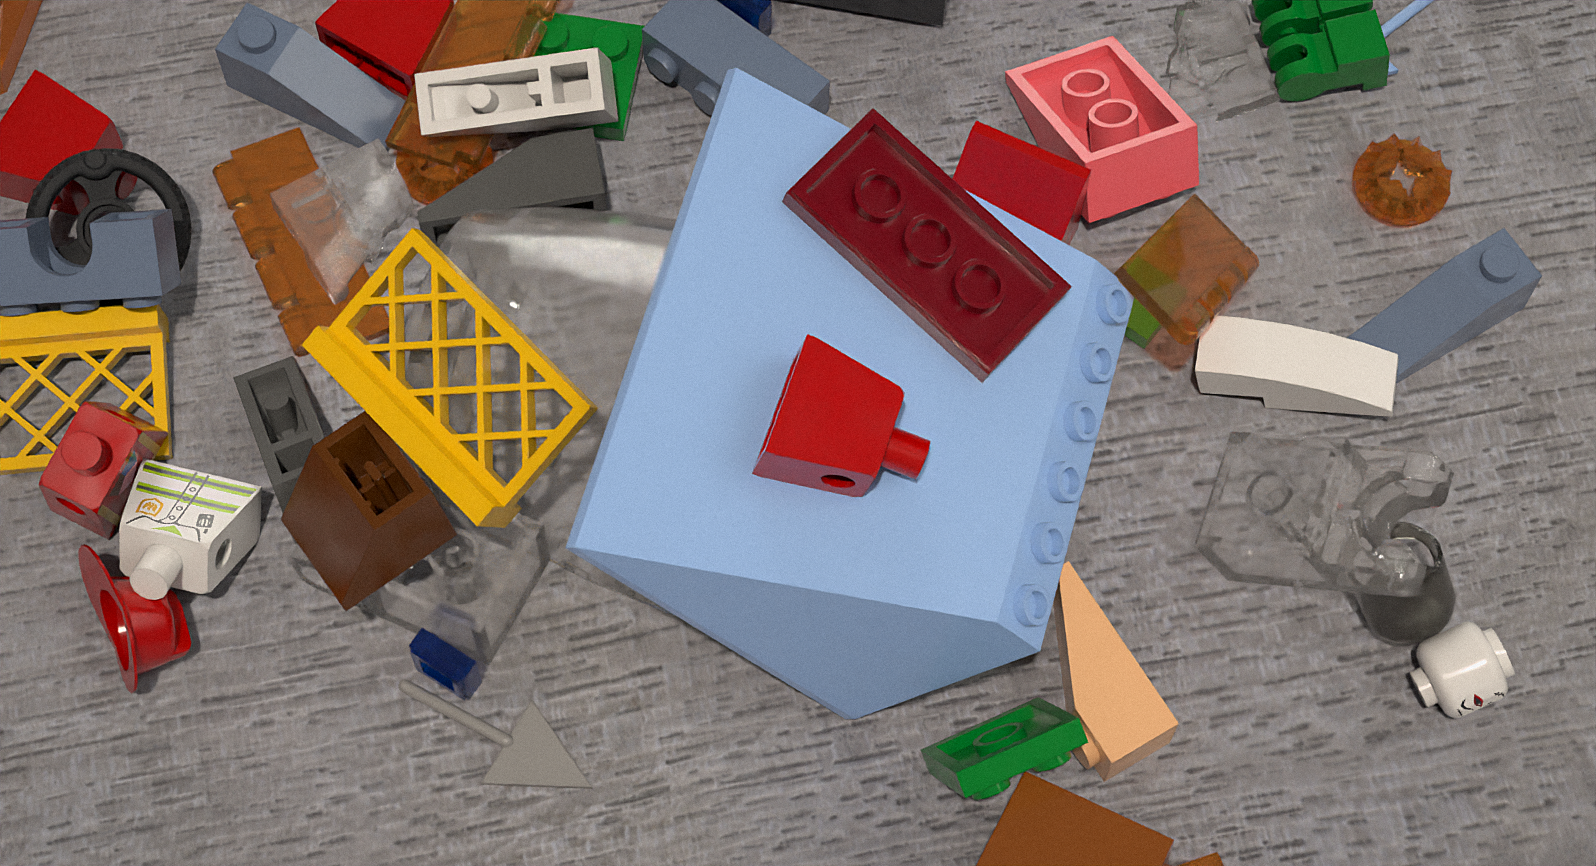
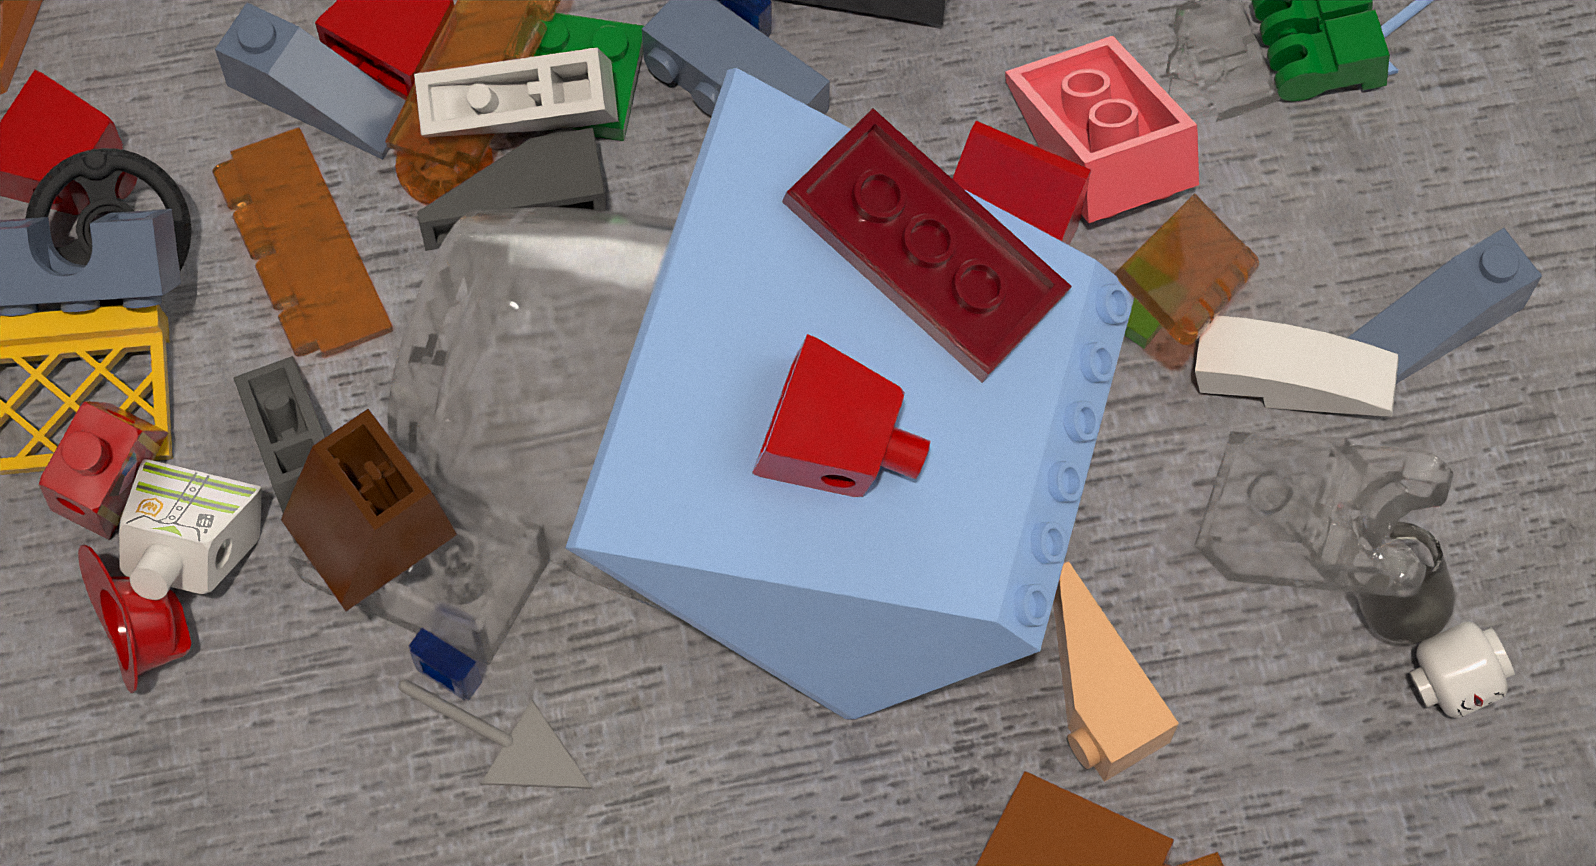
(344, 213): clear slope -> none
(411, 420): yellow fence -> none
(993, 751): green plate -> none
(1386, 197): clear orange gear -> none

